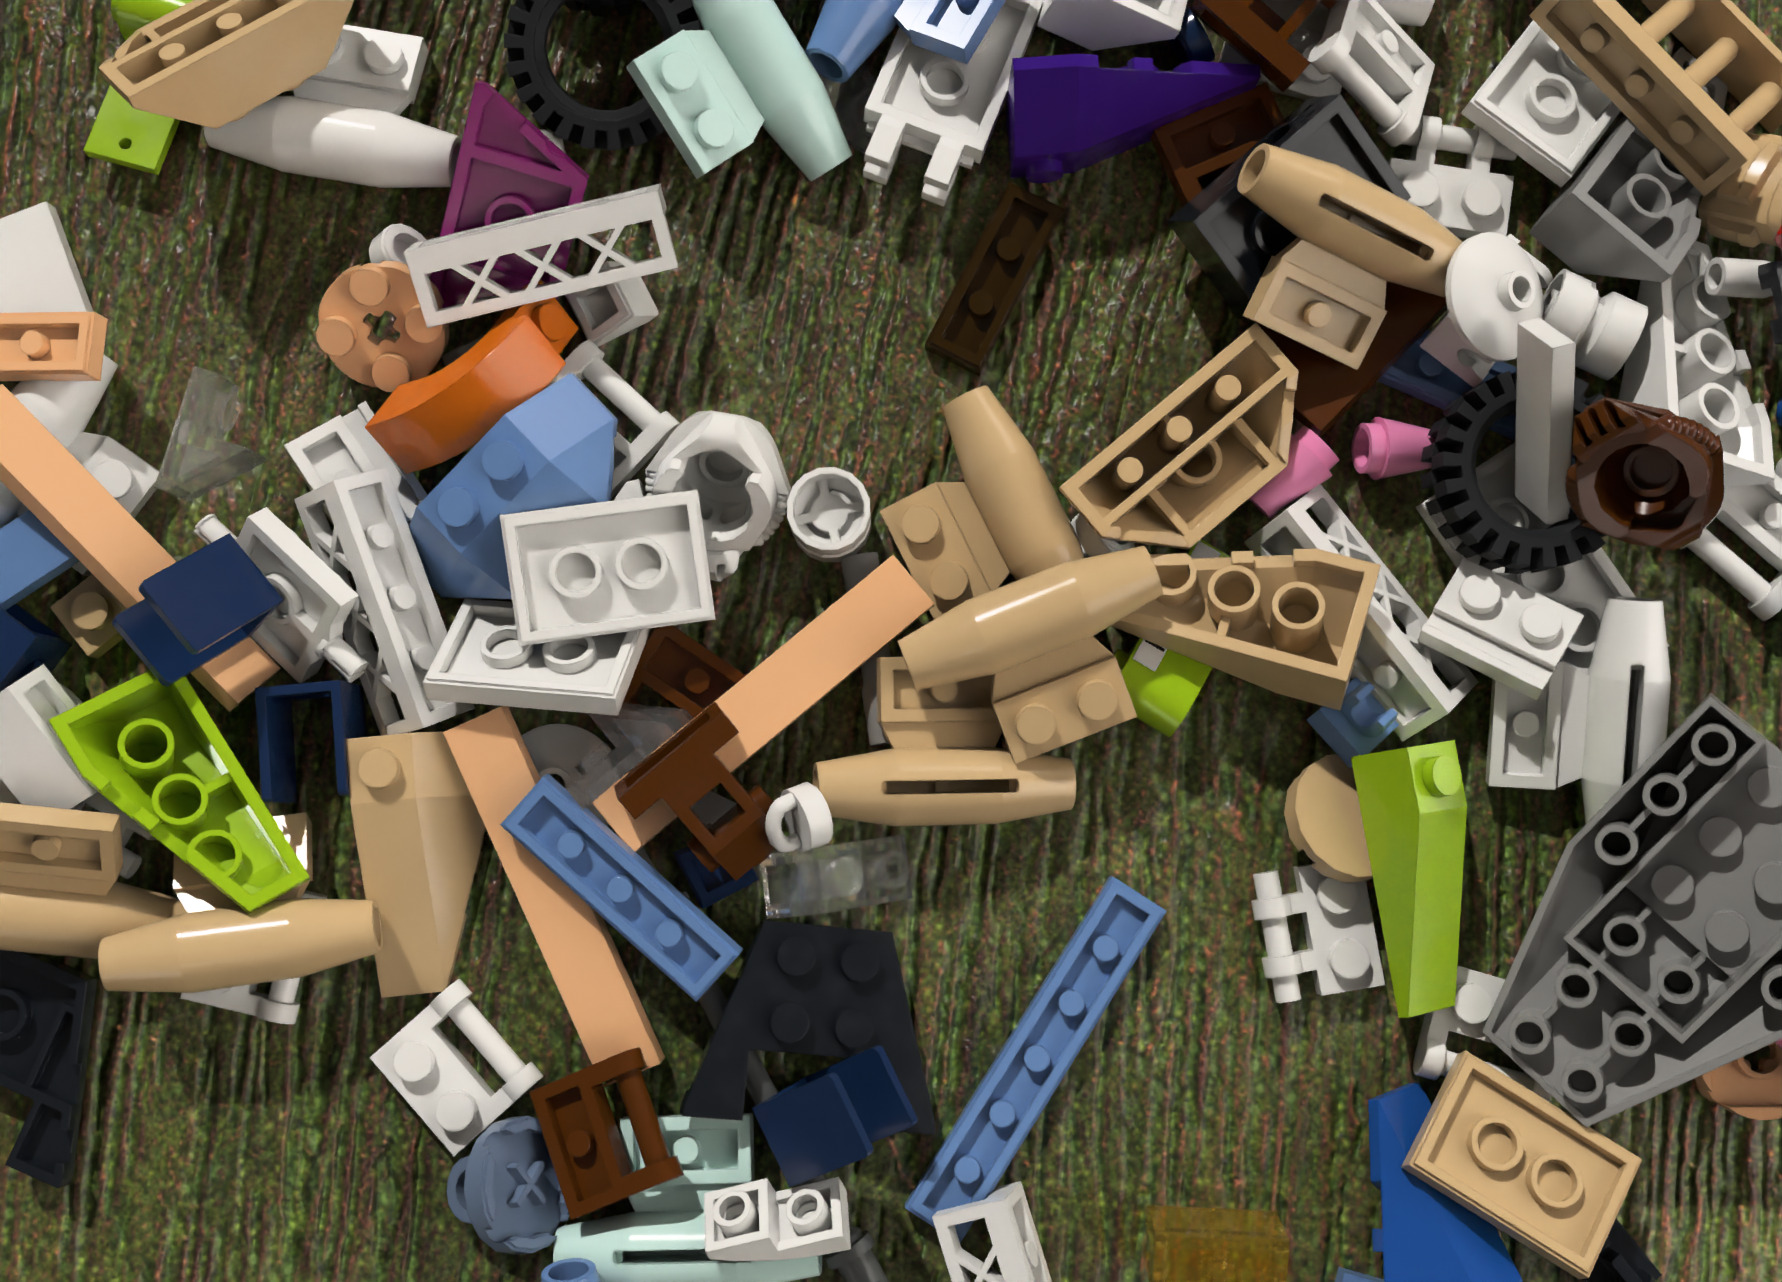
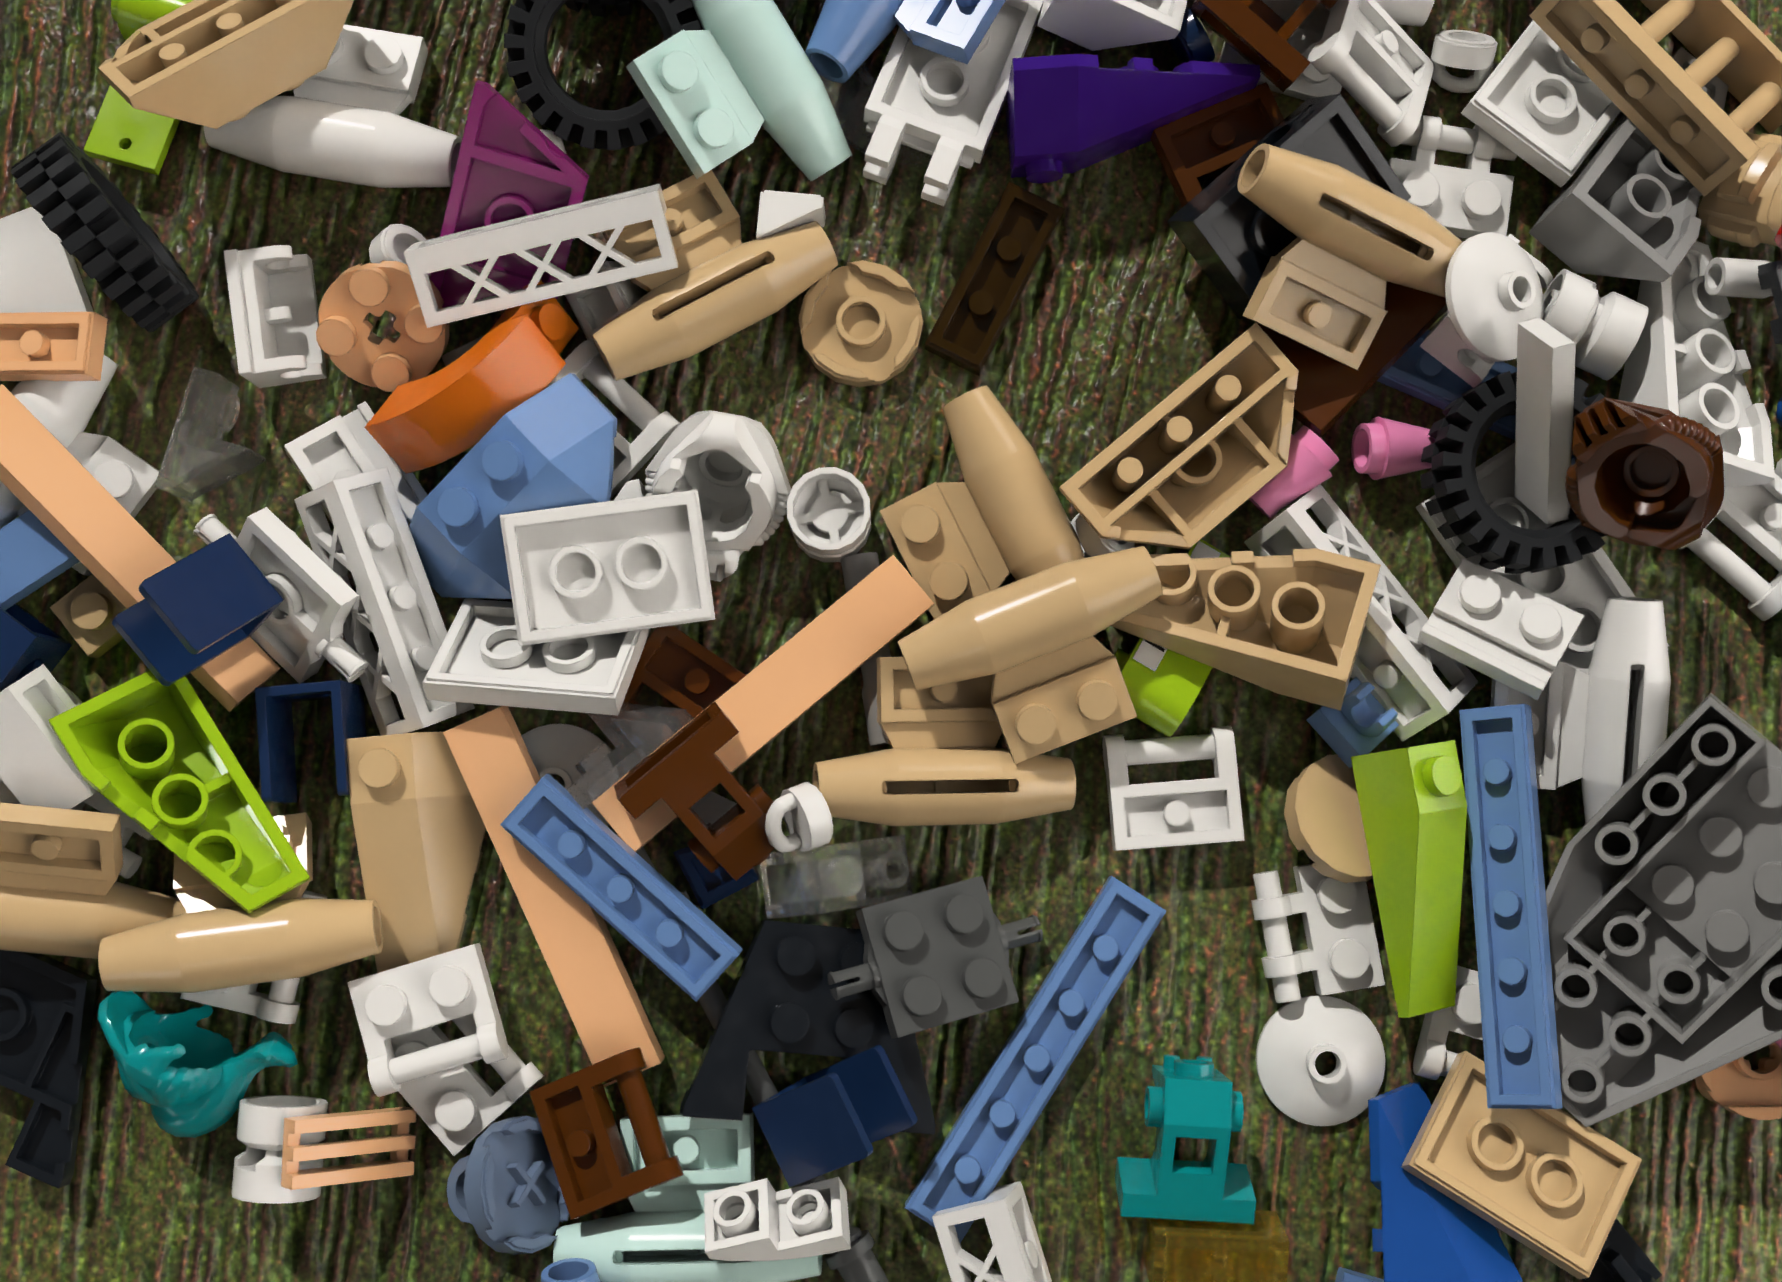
(104, 232): none -> black tyre
(182, 1068): none -> teal piece
(261, 1130): none -> white wheel
(274, 315): none -> white hinge
(396, 1144): none -> light nougat tile
(422, 997): none -> white plate
(717, 282): none -> tan plate
(787, 210): none -> white slope
(861, 324): none -> tan tile
(936, 957): none -> dark grey plate
(1173, 810): none -> white plate
(1197, 1103): none -> teal tile
(1289, 1052): none -> white dish
(1463, 51): none -> white tile
(1510, 909): none -> medium blue tile

